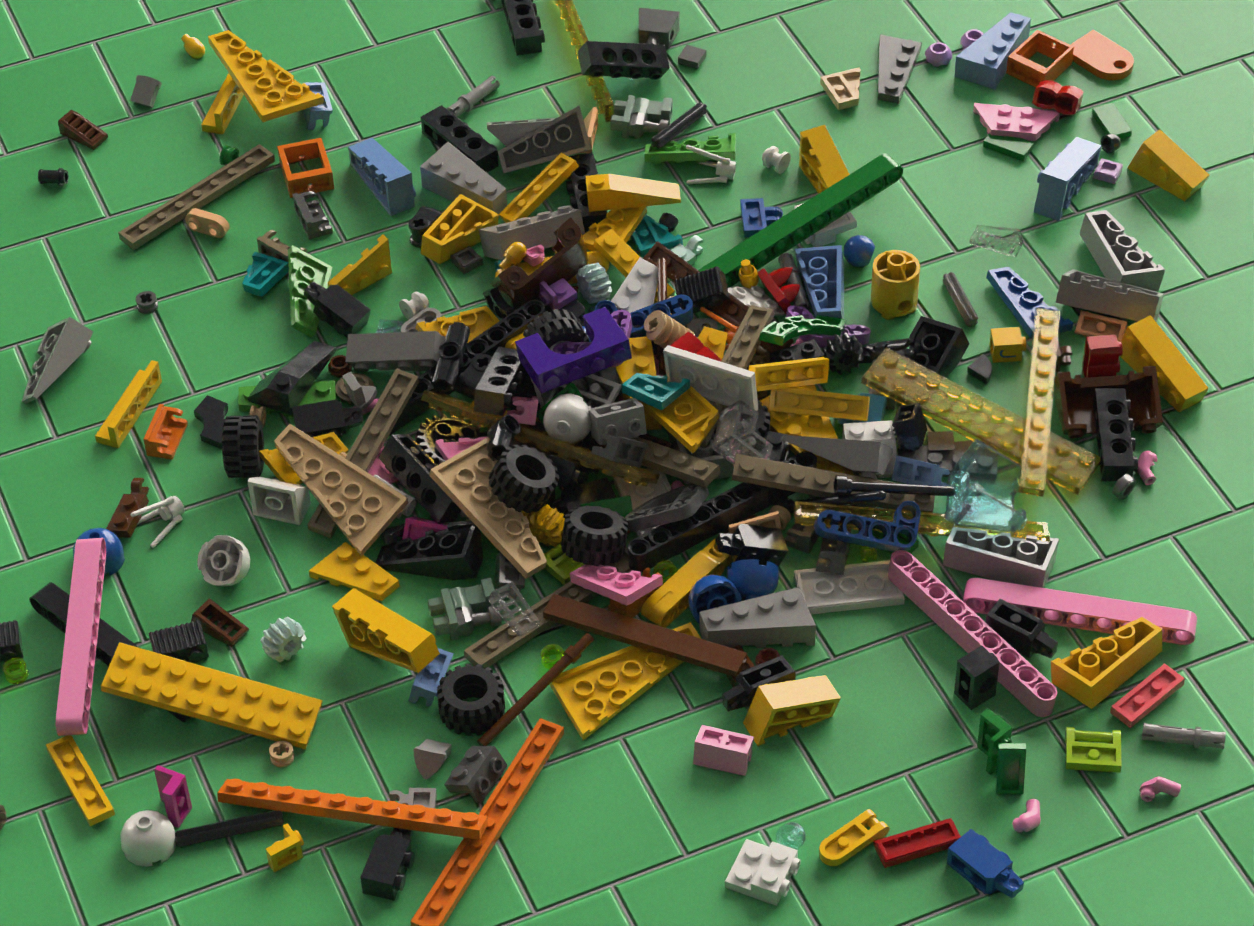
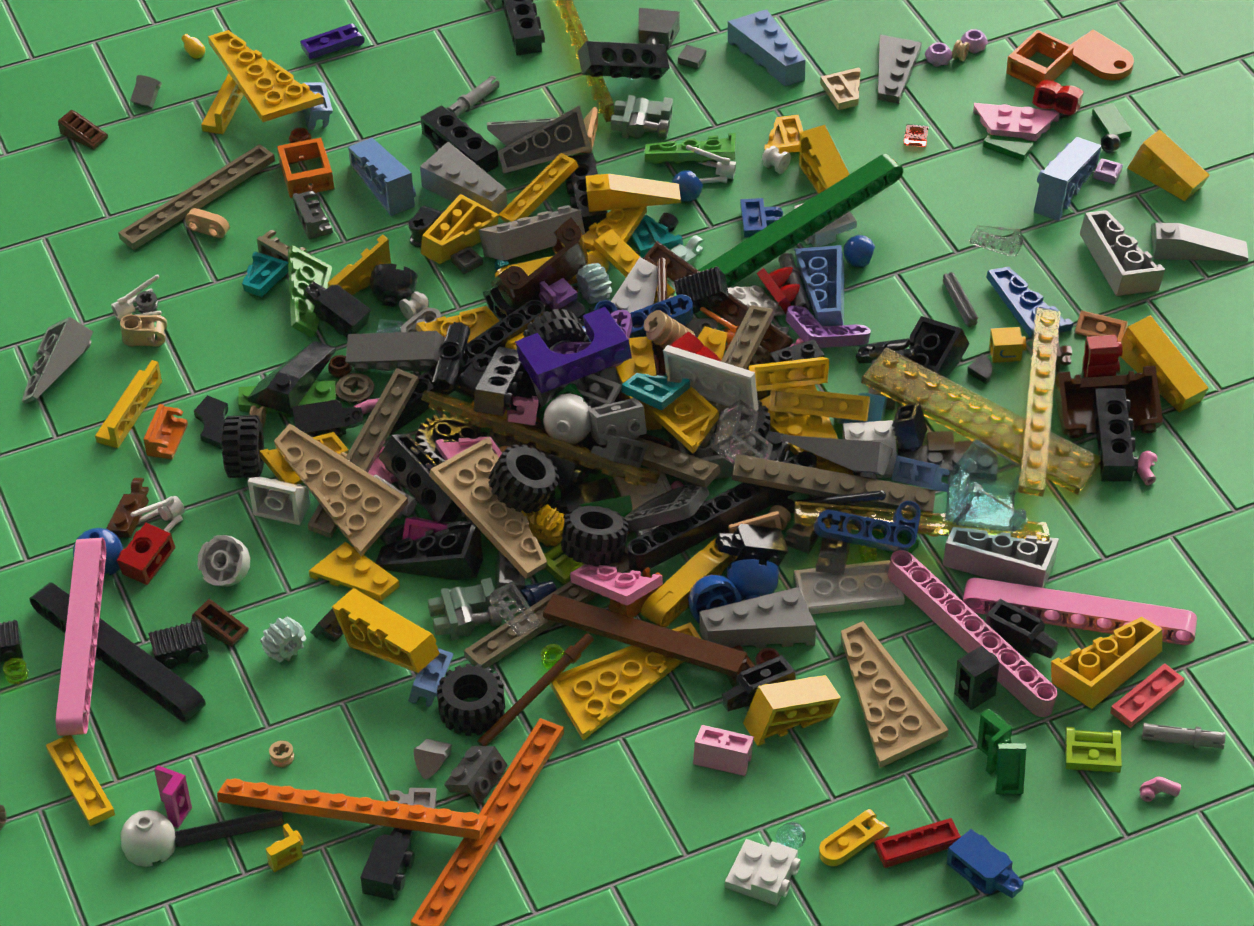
(53, 176): black pin -> none
(124, 305): none -> white plant
(141, 331): none -> tan piece
(146, 553): none -> red brick
(211, 695): yellow plate -> none
(228, 155): green bush -> none
(299, 134): none -> clear red plate
(328, 626): none -> black hinge
(332, 41): none -> dark purple plate
(360, 395): light grey tile -> none
(392, 284): none -> black cylinder
(502, 436): black piece -> none
(513, 255): yellow cylinder -> none
(535, 255): bright pink tile -> none
(535, 592): none -> dark blue cone
(664, 565): clear neon green bush -> none
(679, 125): black axle -> none
(689, 185): none -> blue piece
(748, 274): yellow cylinder -> none
(768, 45): none -> medium blue wedge
(786, 134): none -> yellow wing
(797, 326): green tile -> none
(843, 353): black gear -> none
(845, 486): black piece -> none
(892, 706): none -> tan wing
(895, 283): yellow cylinder -> none
(916, 135): none -> clear red tile
(960, 50): none -> tan bush
(987, 57): medium blue wedge -> none
(1030, 819): bright pink arm -> none
(1108, 296): light grey wedge -> none
(1124, 486): flat silver tile -> none
(1185, 242): none -> light grey wedge

